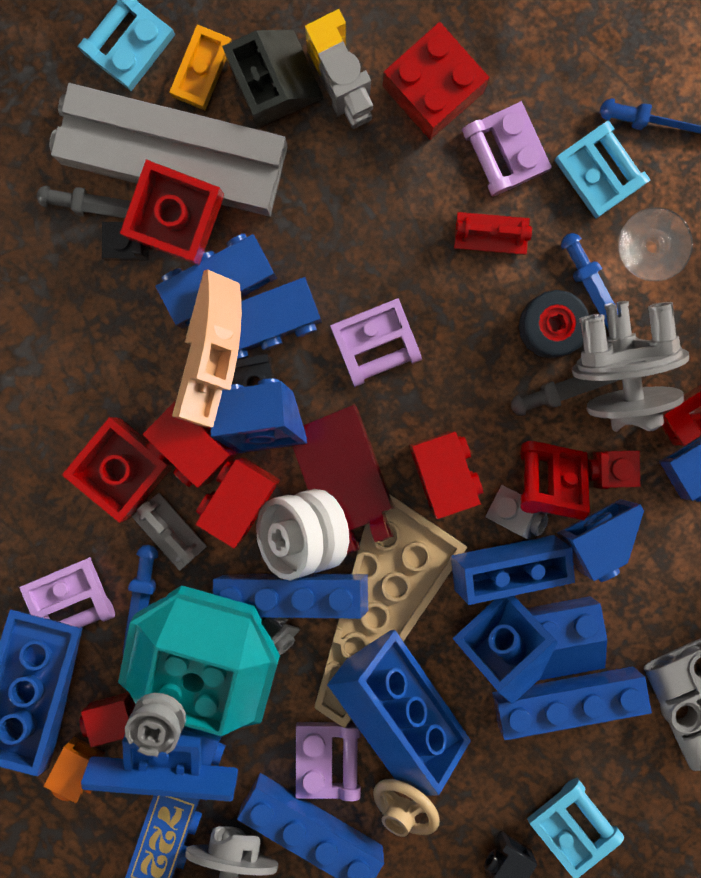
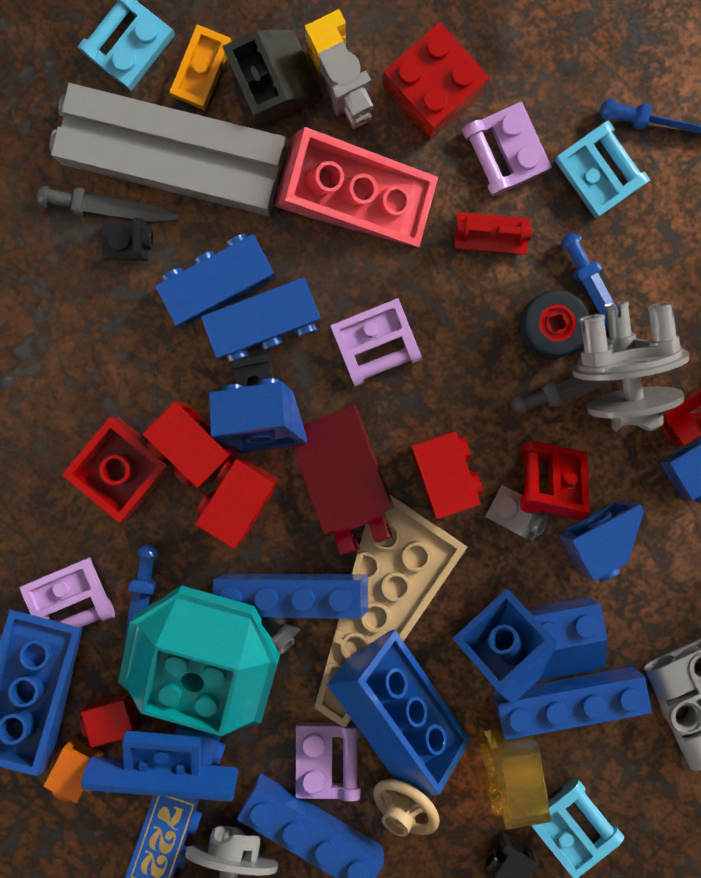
(155, 724): light grey wheel -> none
(169, 531): light grey hinge -> none
(172, 212): red brick -> none
(213, 350): light nougat slope -> none
(302, 534): white wheel -> none
(354, 188): none -> coral slope
(512, 569): blue brick -> none
(515, 780): none -> clear yellow brick
(615, 469): red bracket -> none
(672, 241): clear dish -> none

